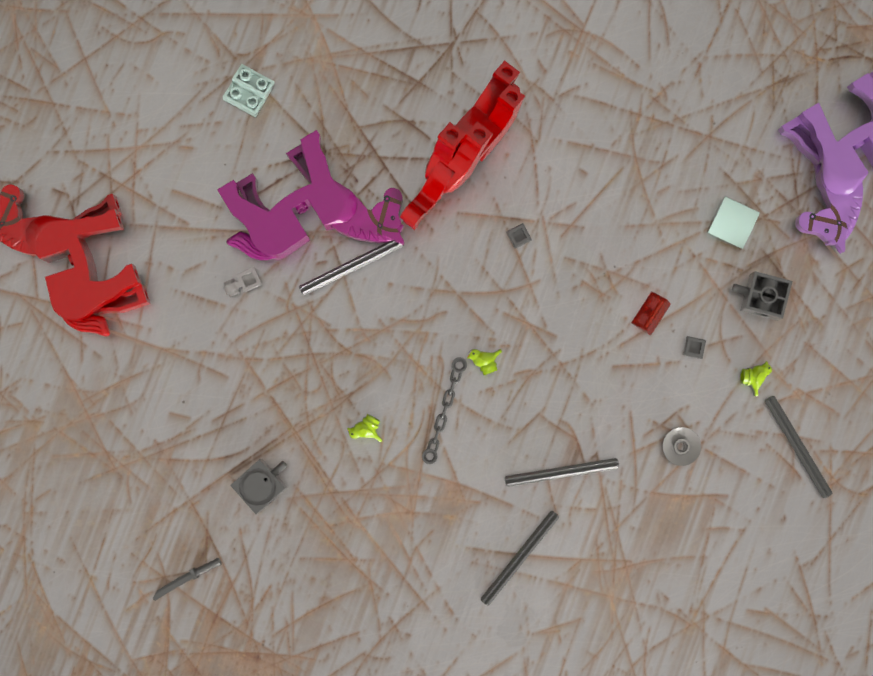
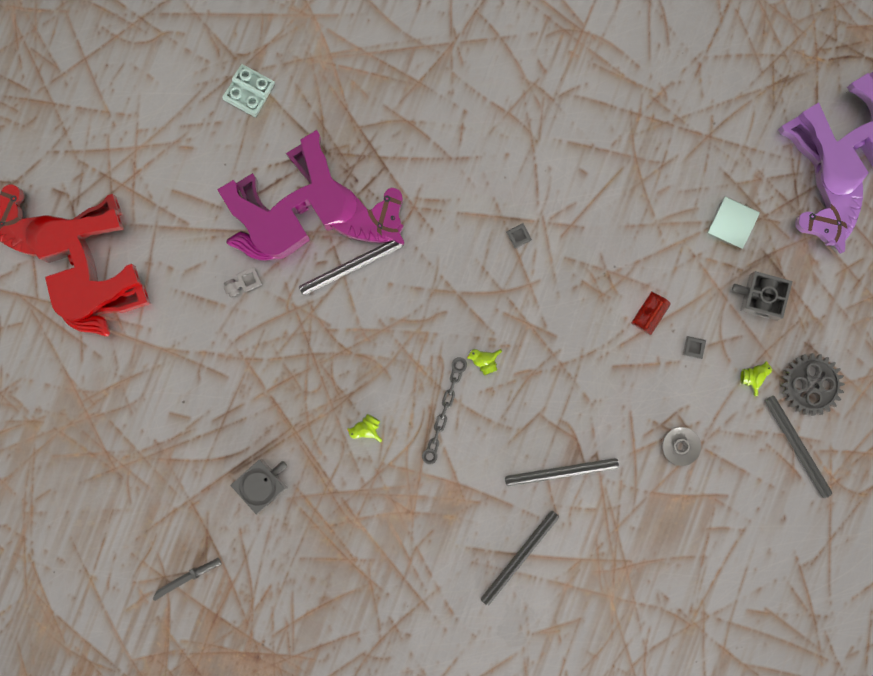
(467, 142): red animal -> none
(801, 372): none -> dark grey gear

